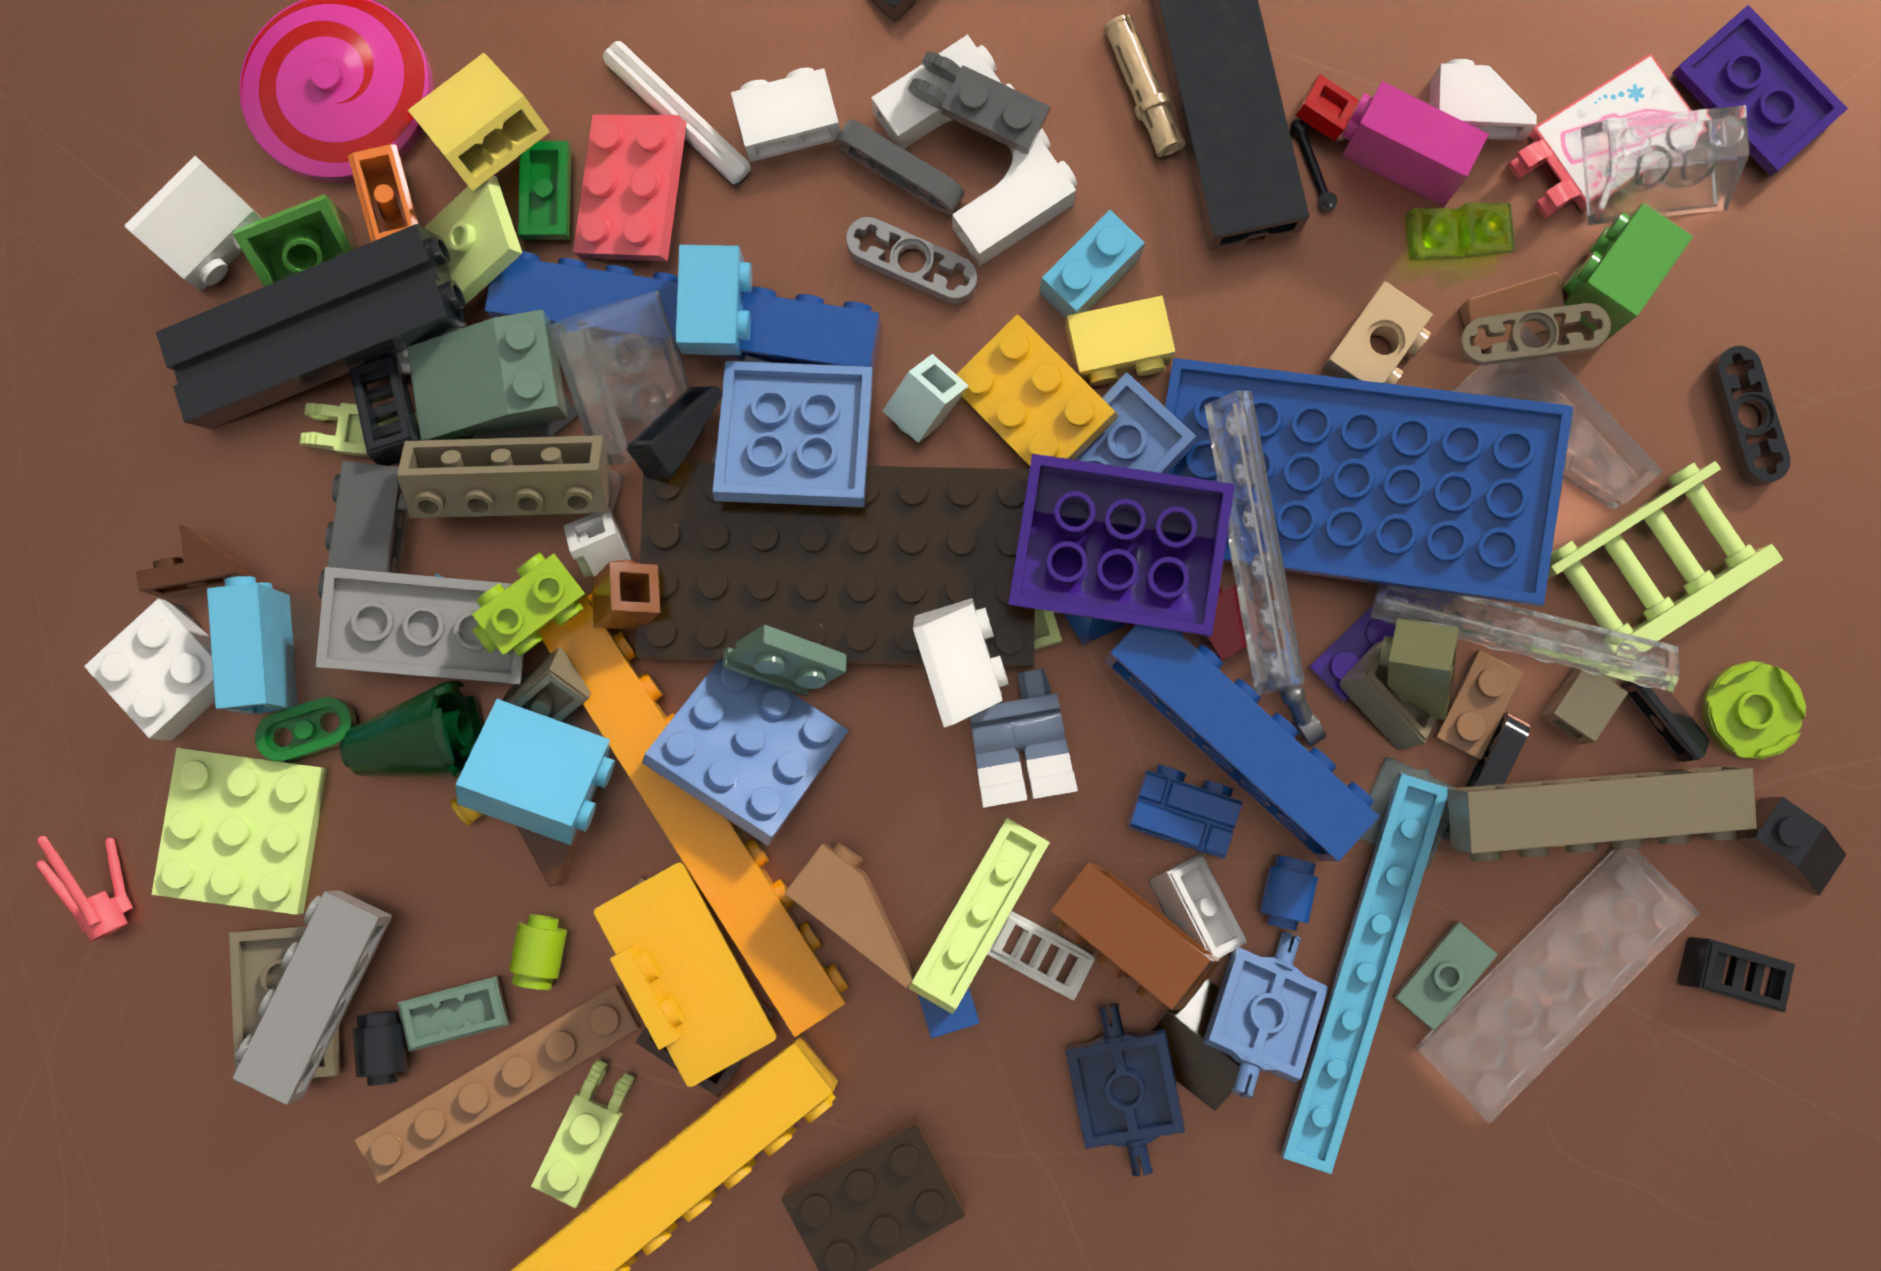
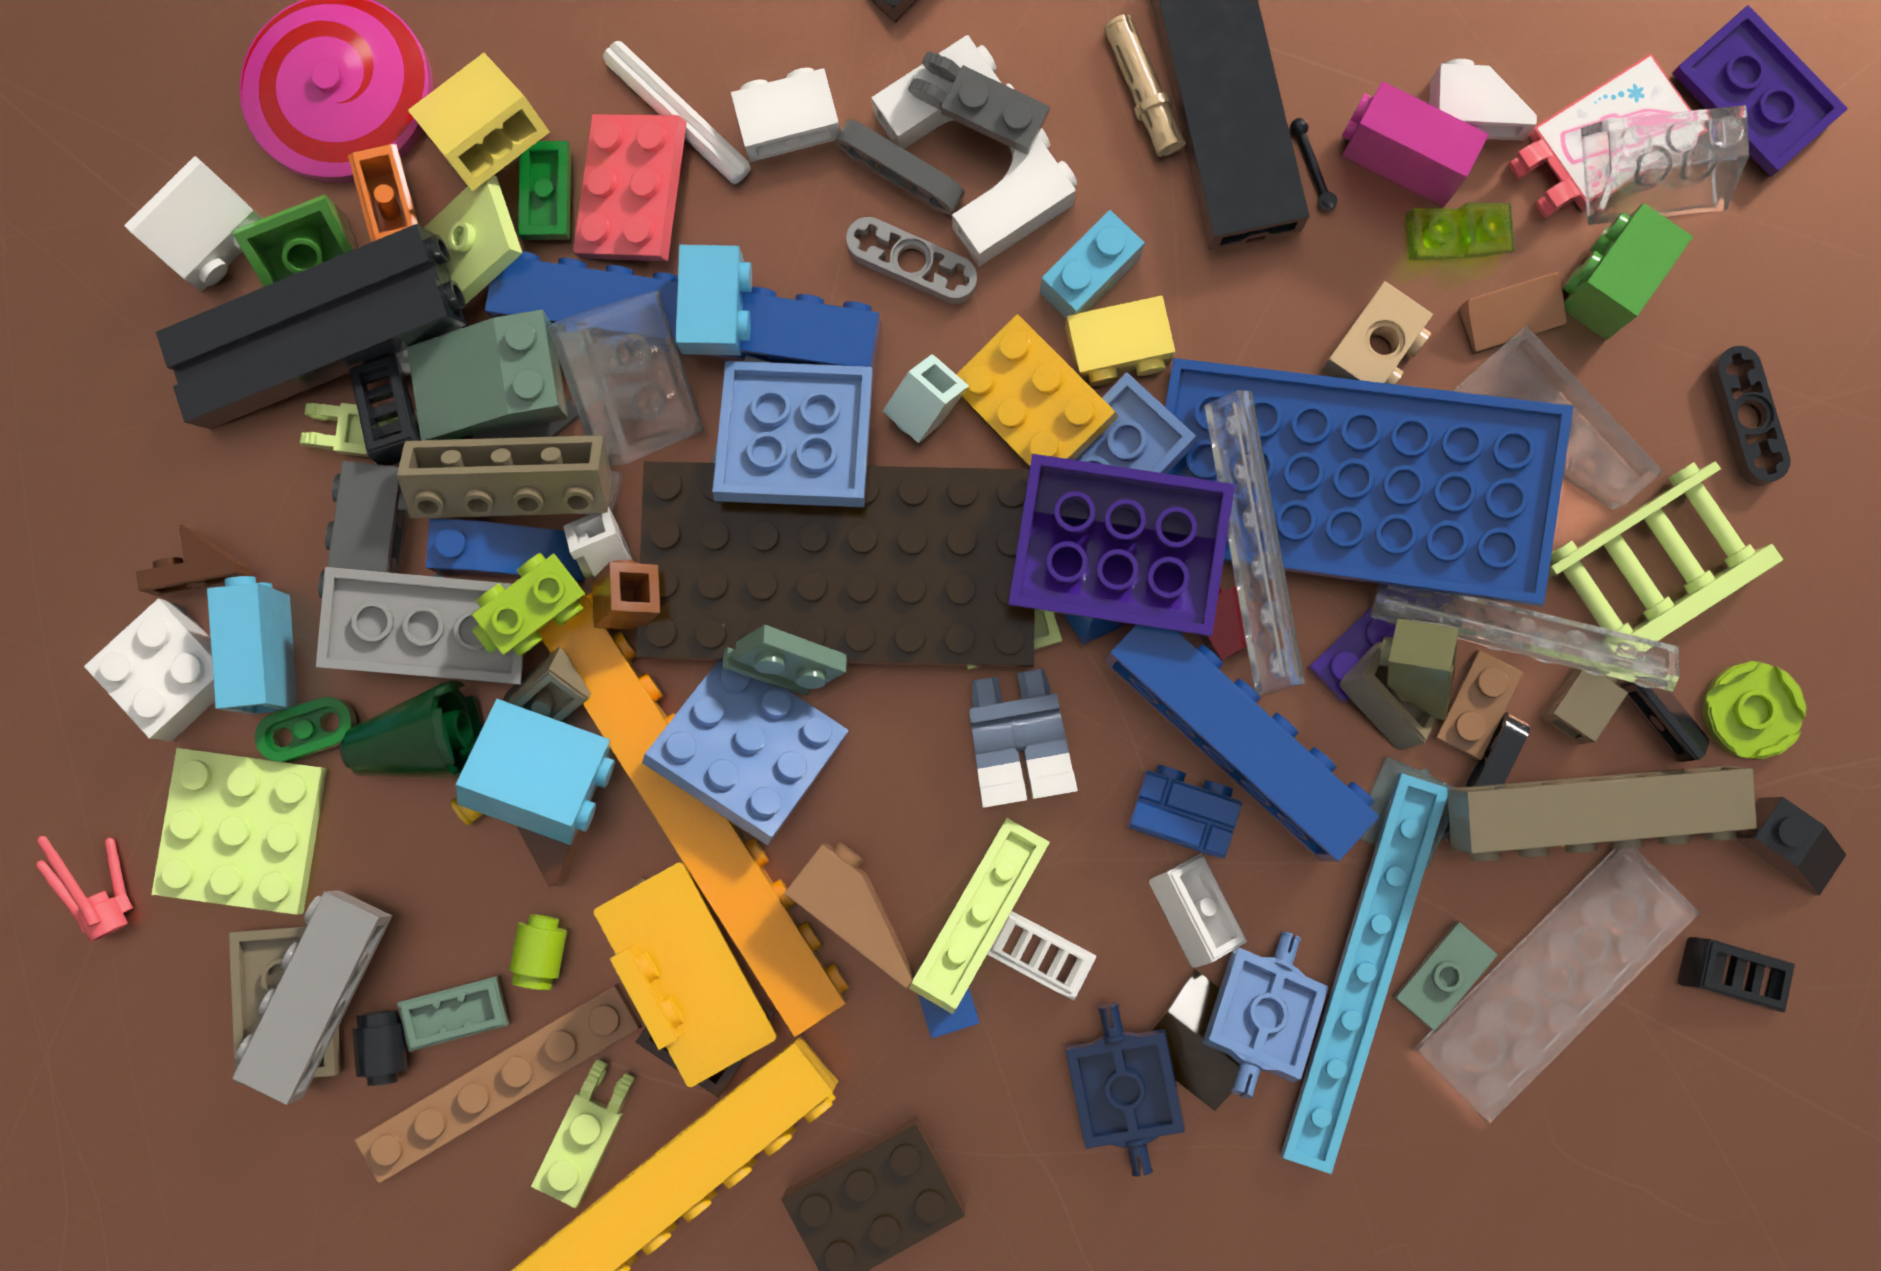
(492, 548): none -> blue slope
(670, 436): black slope -> none
(959, 661): white slope -> none
(1133, 938): dark orange piece -> none
(1289, 892): blue brick -> none
(1304, 719): flat silver arm -> none
(1327, 107): red plate -> none
(1573, 342): dark tan beam -> none

